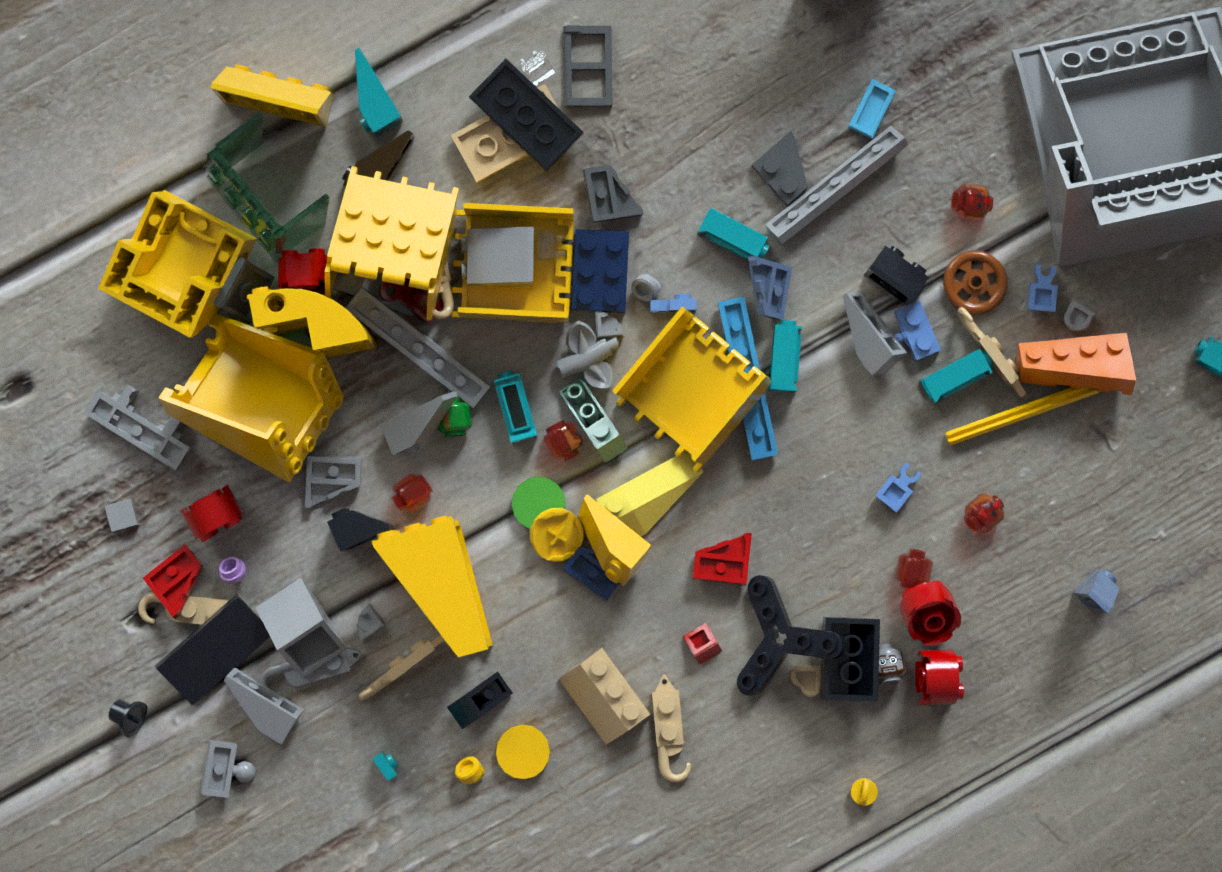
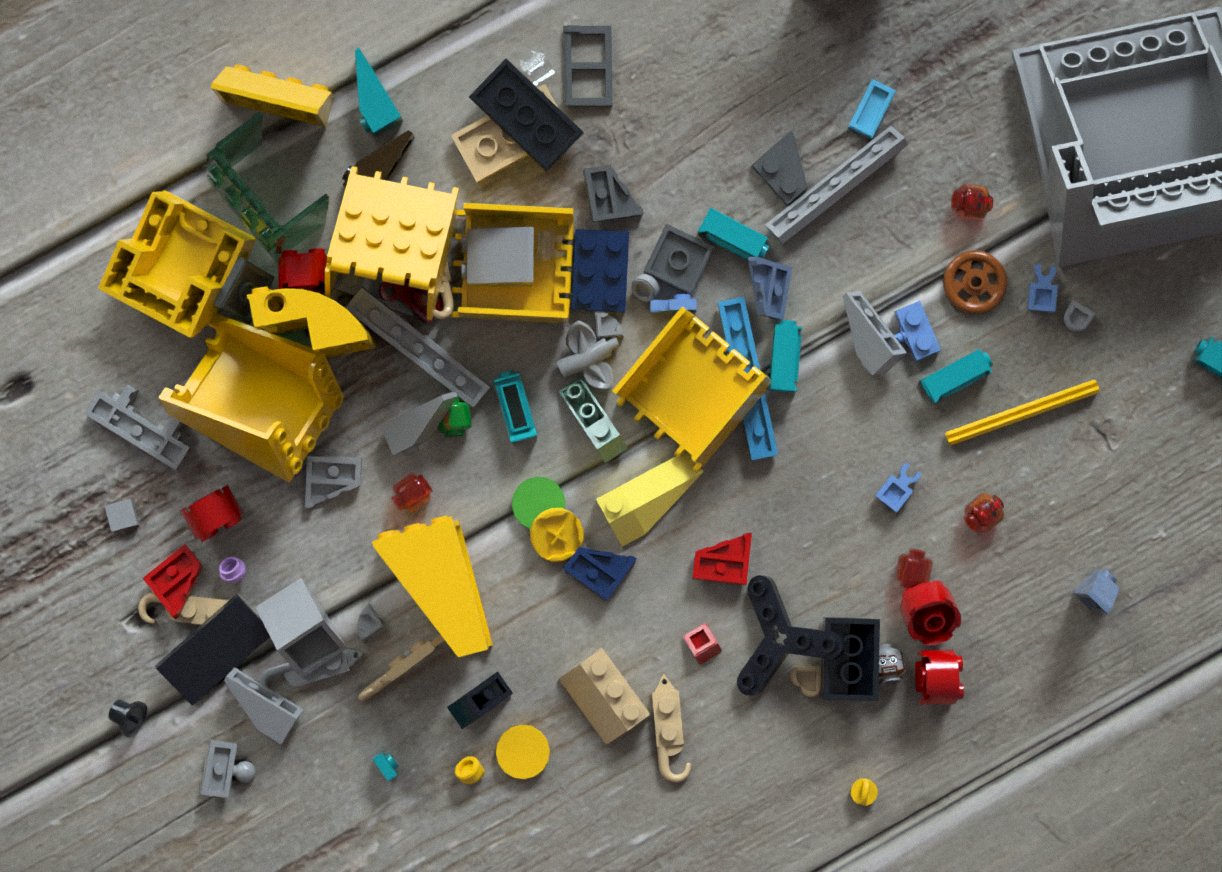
(355, 528): black slope -> none
(563, 440): clear red head -> none
(614, 543): yellow slope -> none
(678, 259): none -> dark grey plate
(897, 275): black slope -> none
(1005, 368): tan plate -> none
(1079, 362): orange wedge -> none

